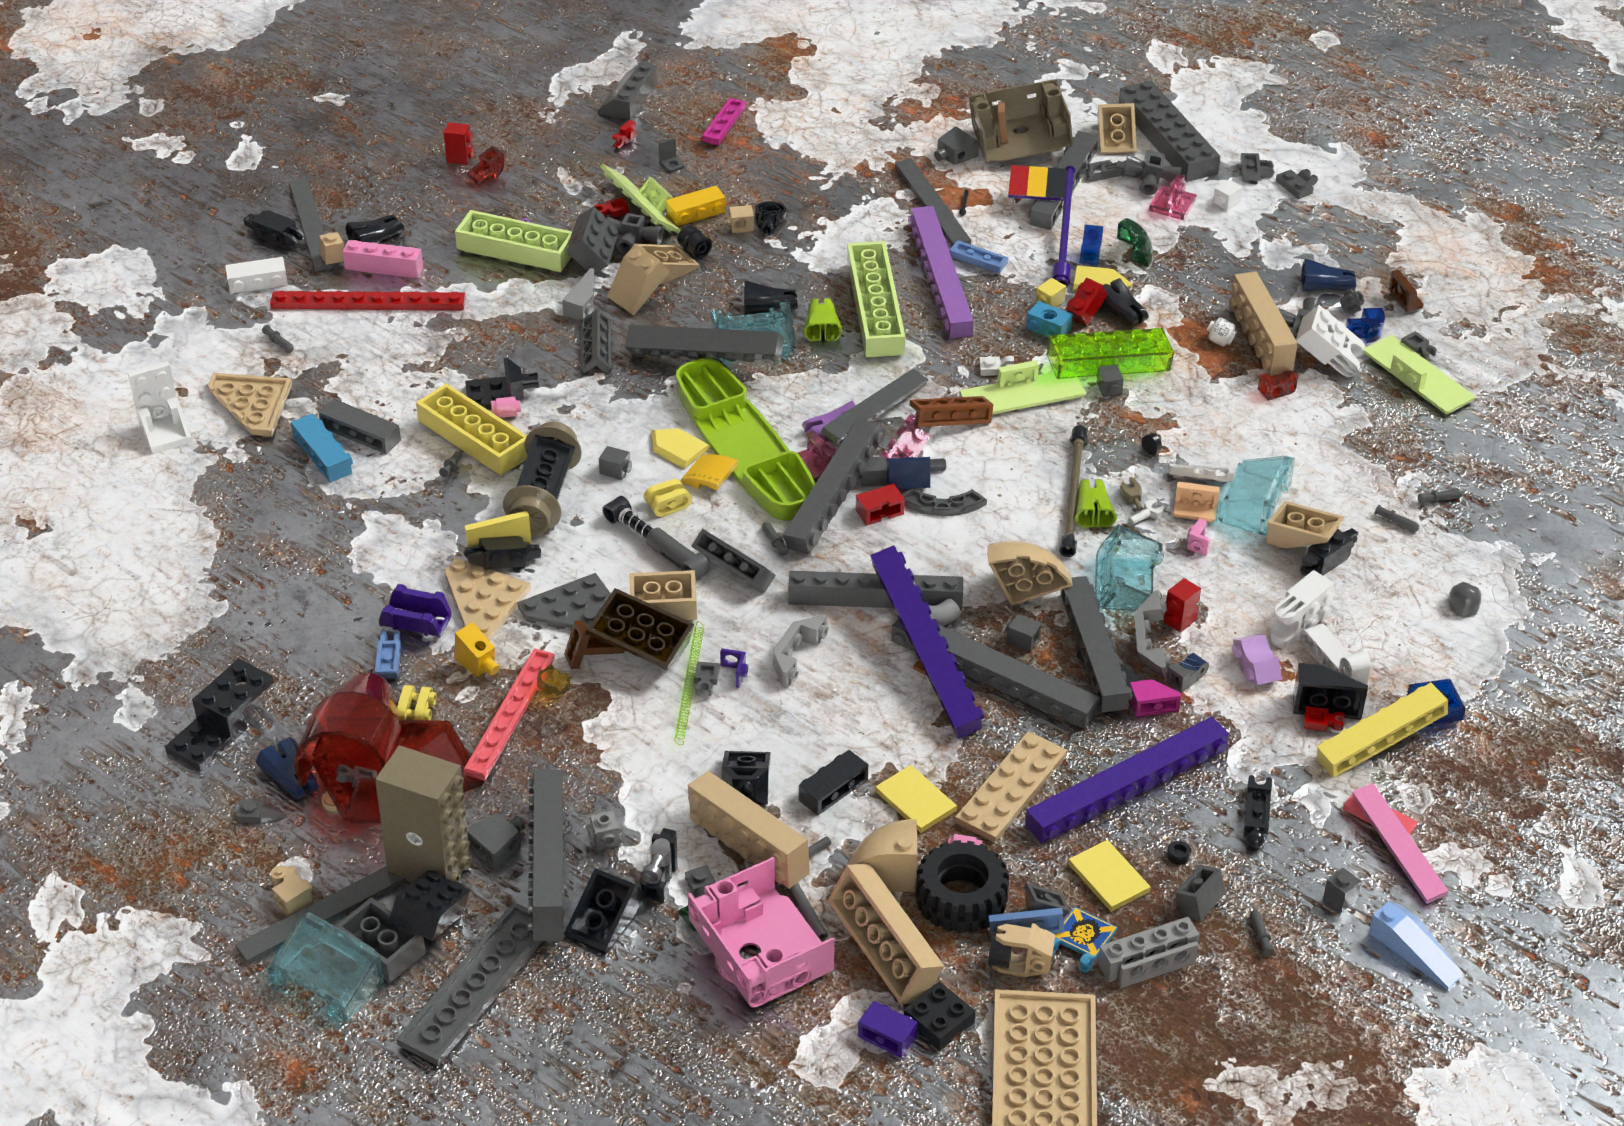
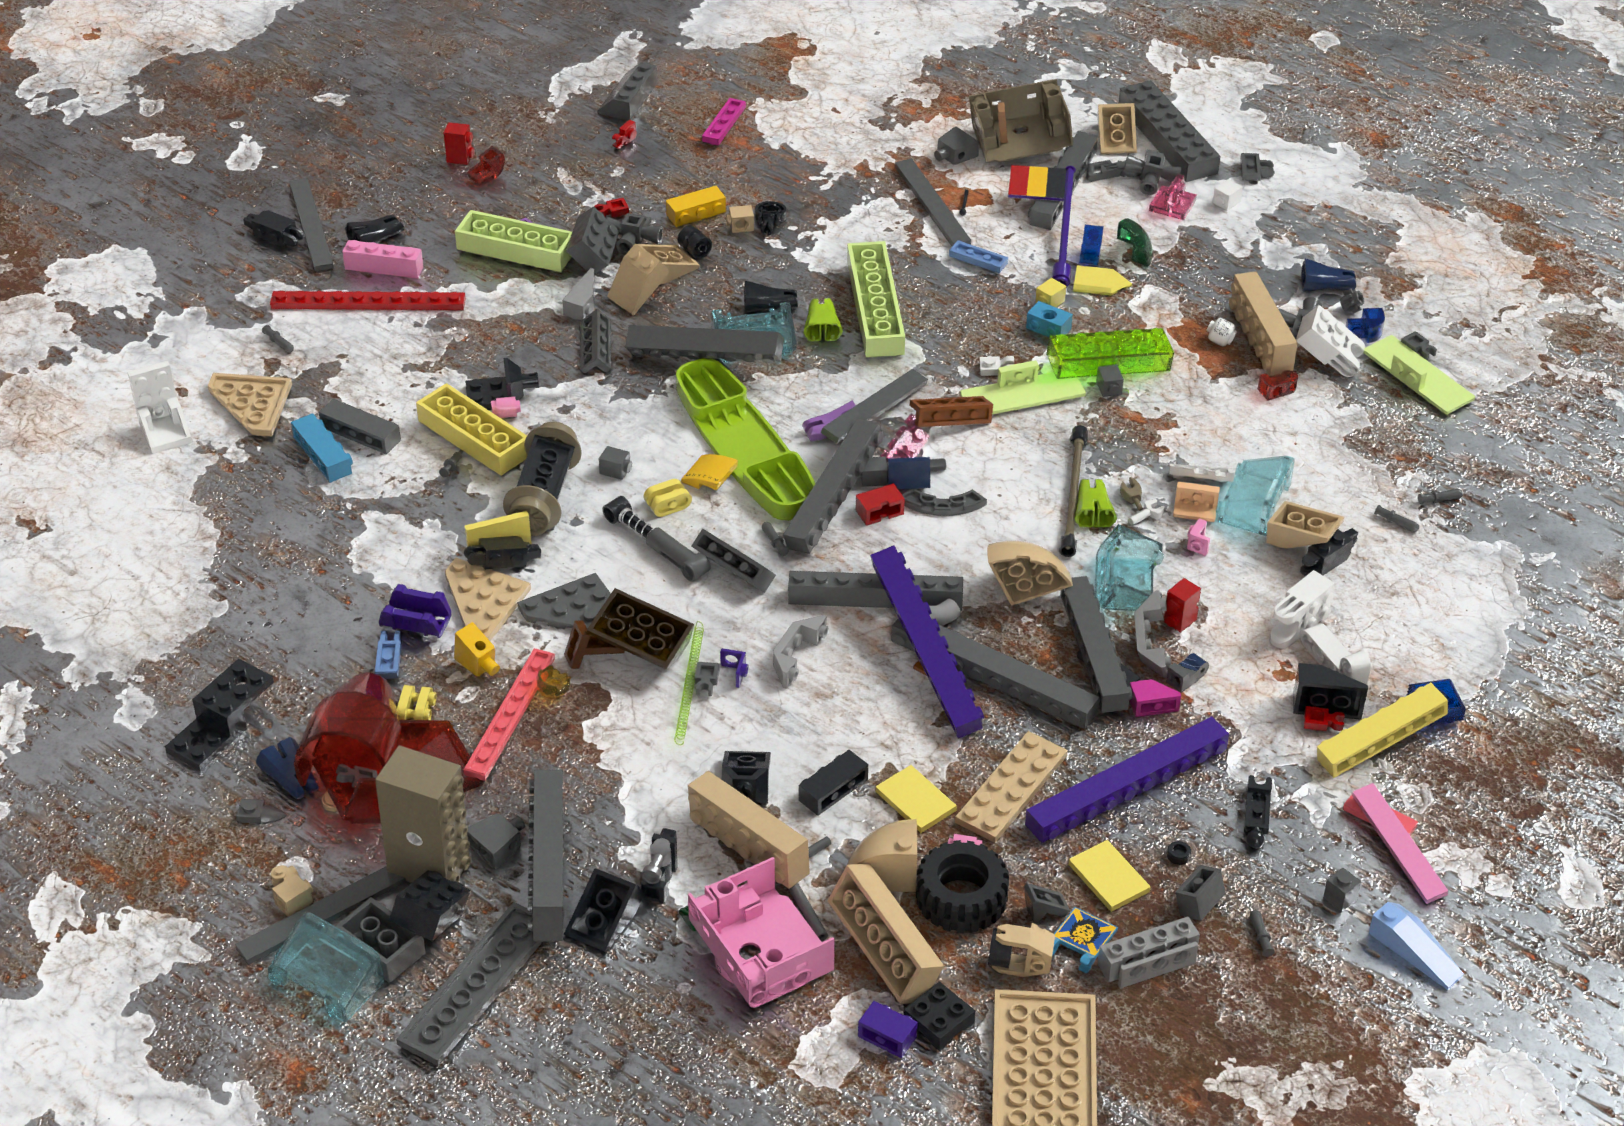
(256, 275): white brick -> none
(331, 248): tan brick -> none
(605, 830): light grey brick -> none
(650, 197): yellowish green bracket -> none
(667, 155): dark grey bracket -> none
(668, 591): tan brick -> none
(678, 446): light yellow tile -> none
(698, 879): dark grey plate -> none
(817, 454): clear pink bracket -> none
(941, 272): medium lavender brick -> none
(1023, 632): dark grey brick -> none
(1045, 919): medium blue plate -> none
(1086, 301): red brick -> none
(1123, 304): black piece -> none
(1151, 443): black tile -> none
(1256, 659): lavender brick -> none
(1297, 184): dark grey hinge -> none
(1404, 291): reddish brown bracket -> none
(1465, 599): dark grey hair -> none

